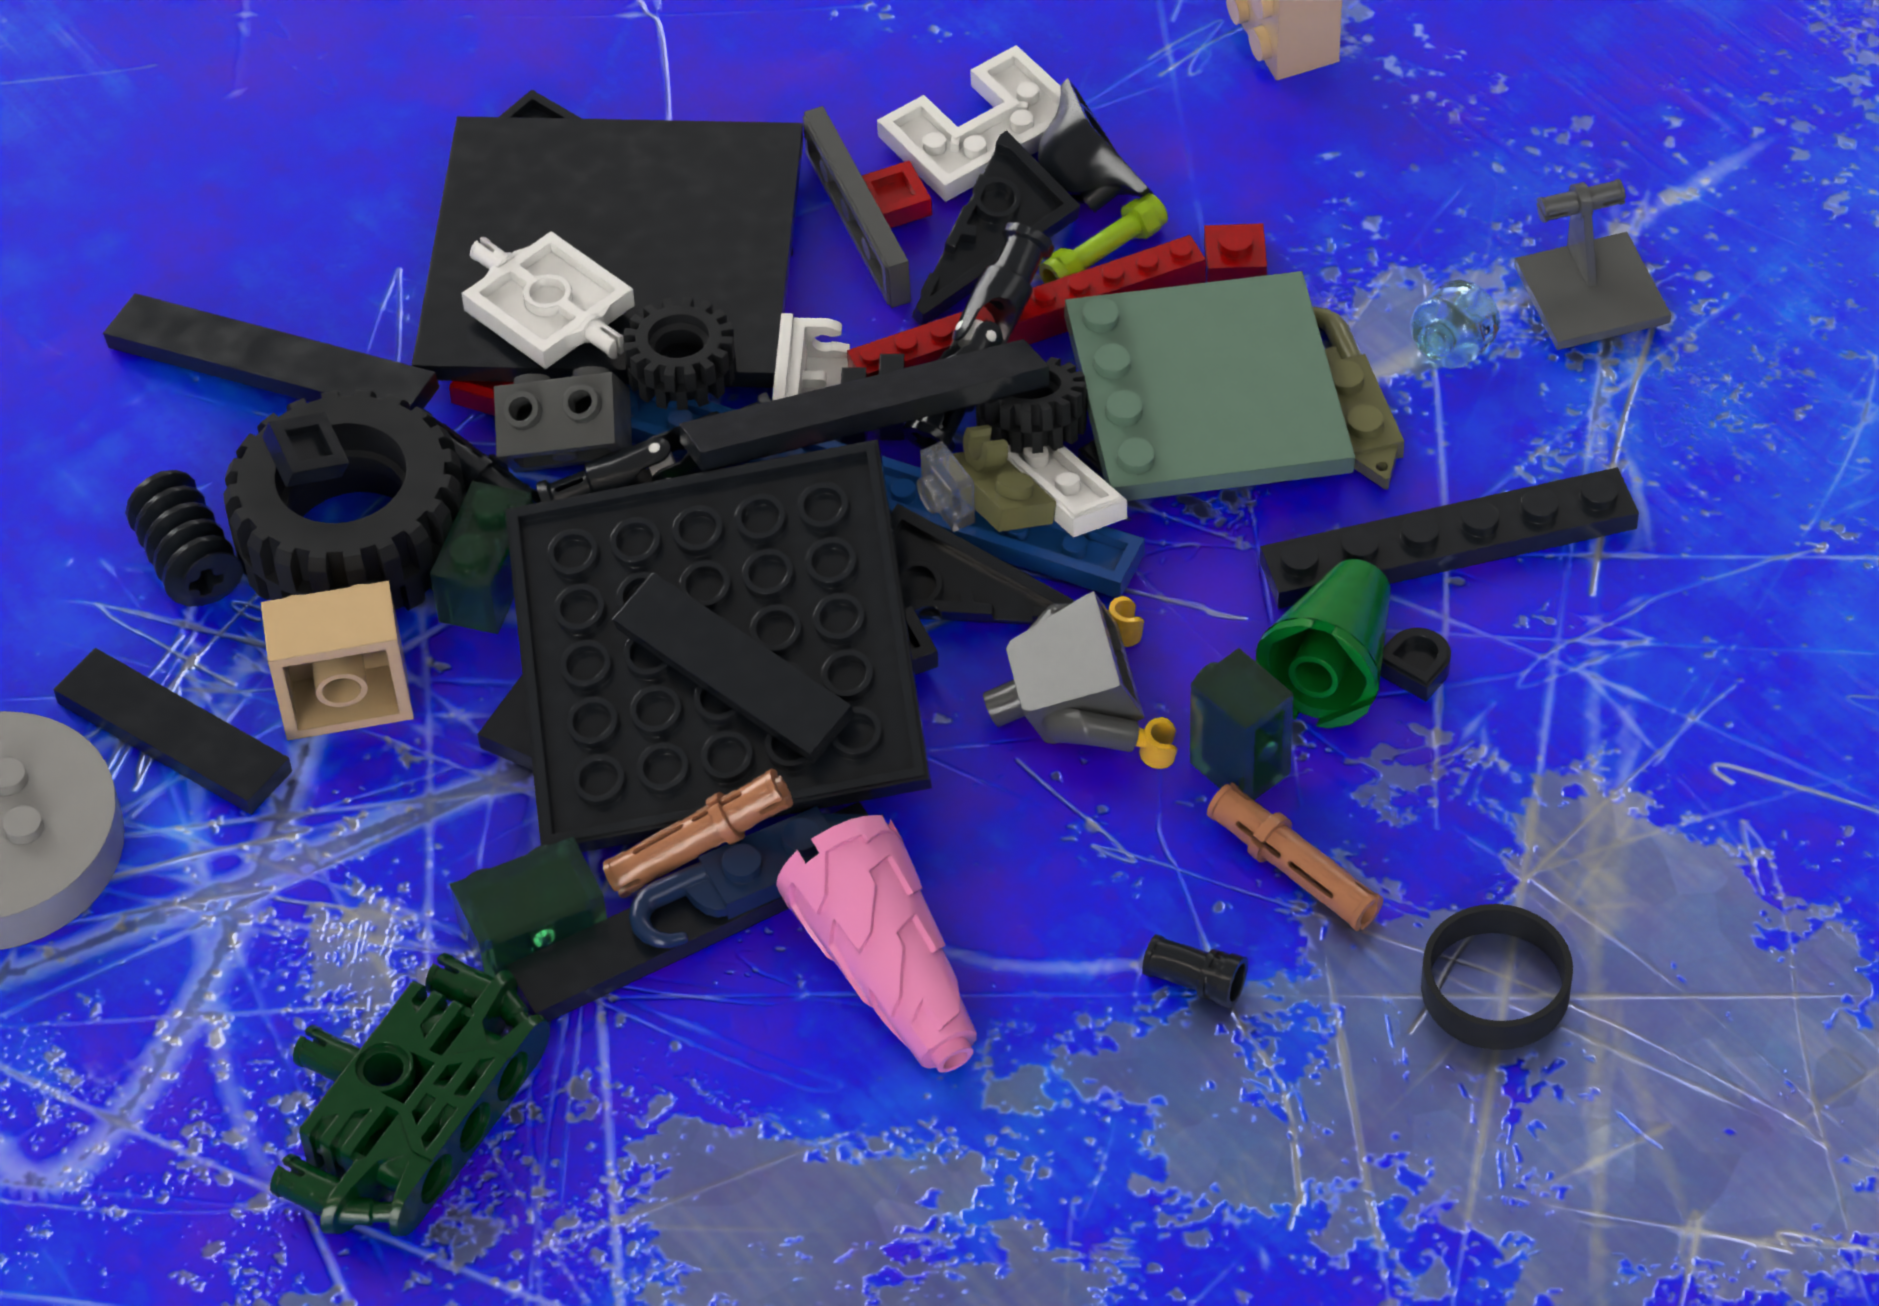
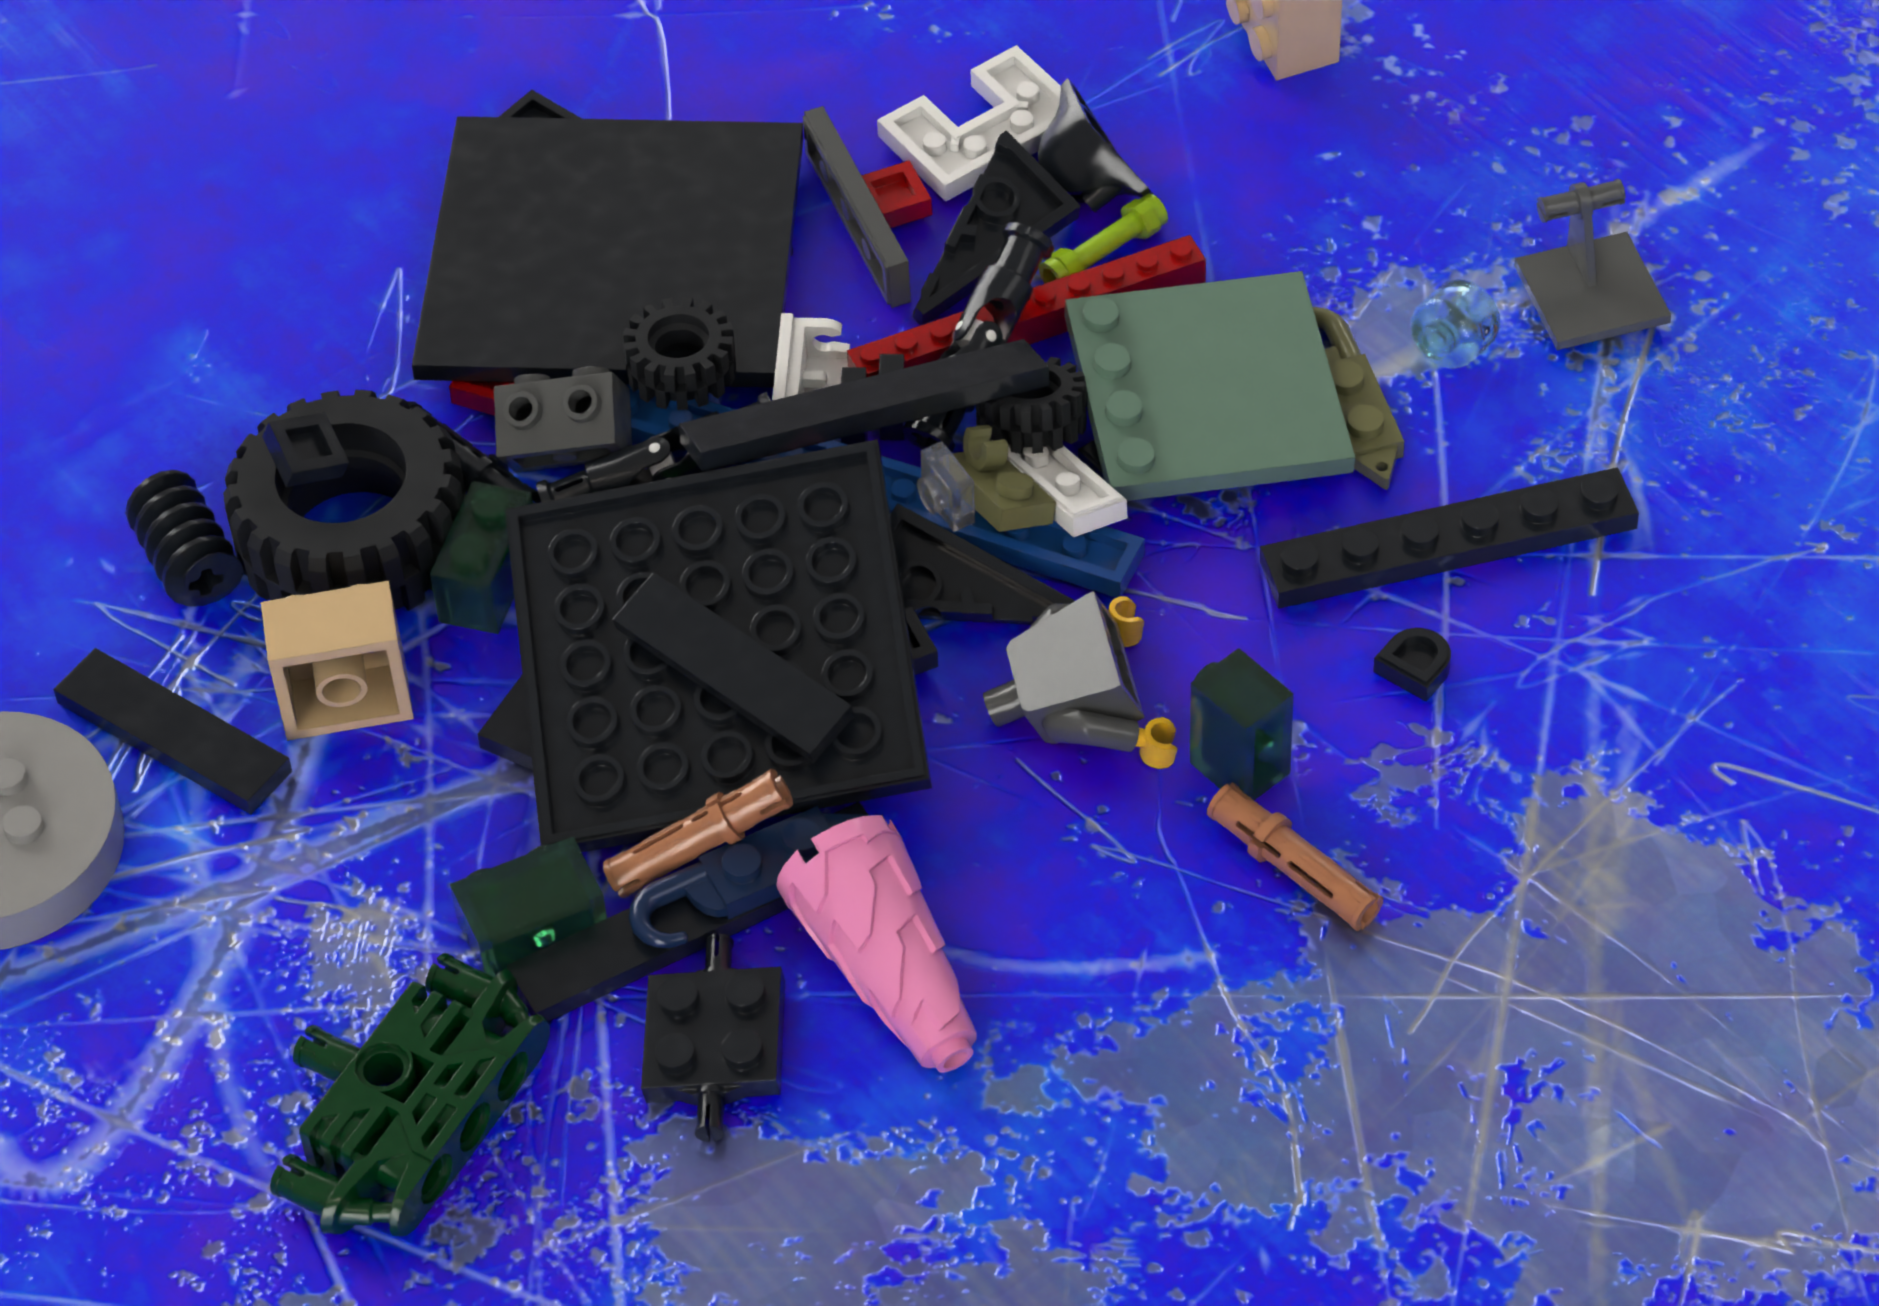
(259, 354): black tile -> none
(547, 299): white plate -> none
(713, 1036): none -> black plate
(1212, 974): black pin -> none
(1234, 251): red plate -> none
(1332, 644): green cone -> none
(1501, 920): black tyre -> none

